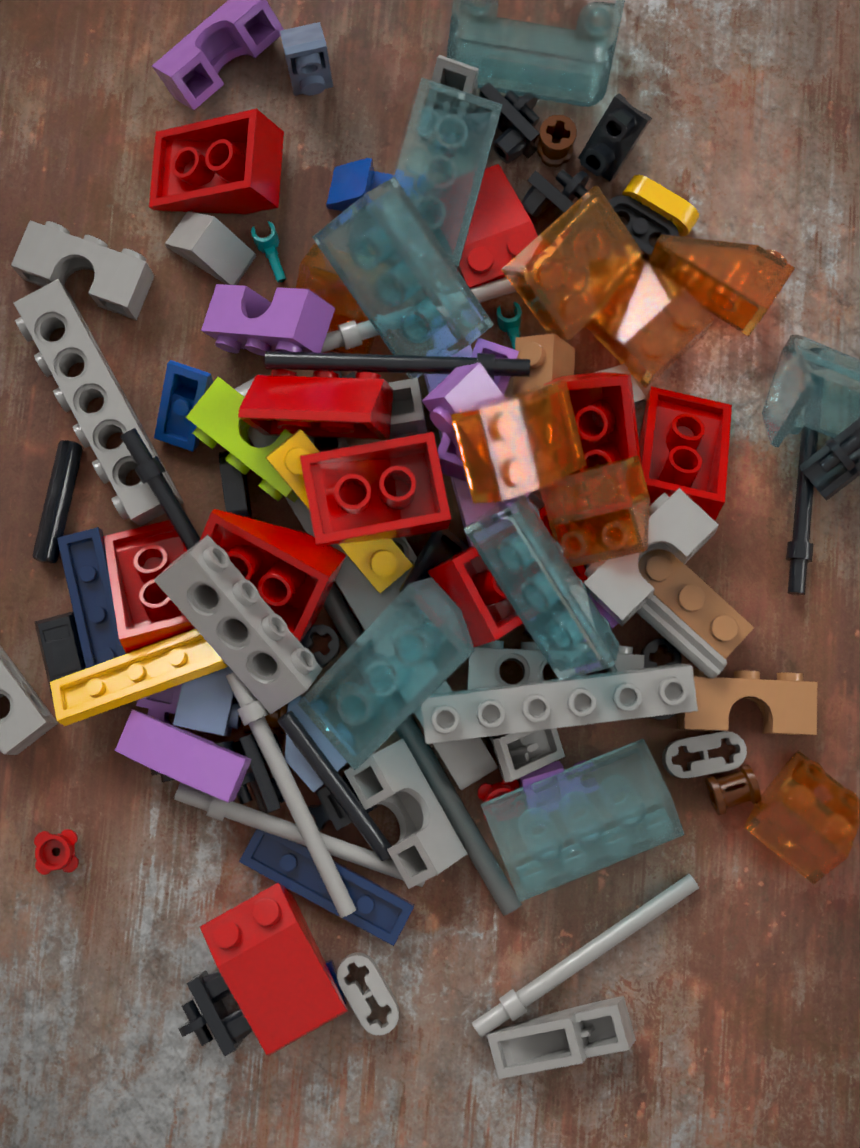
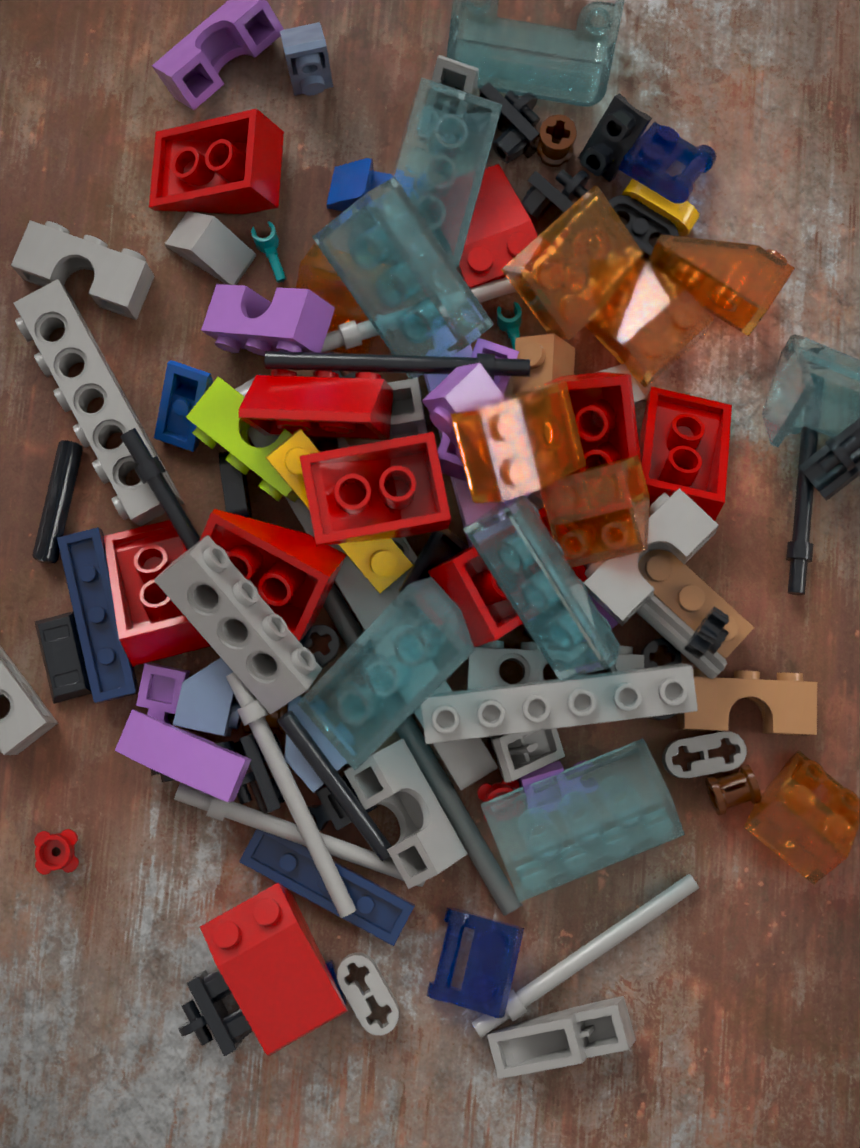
(133, 676): yellow plate -> none
(489, 963): none -> clear blue plate
(657, 154): none -> clear blue plate
(709, 634): none -> black plate

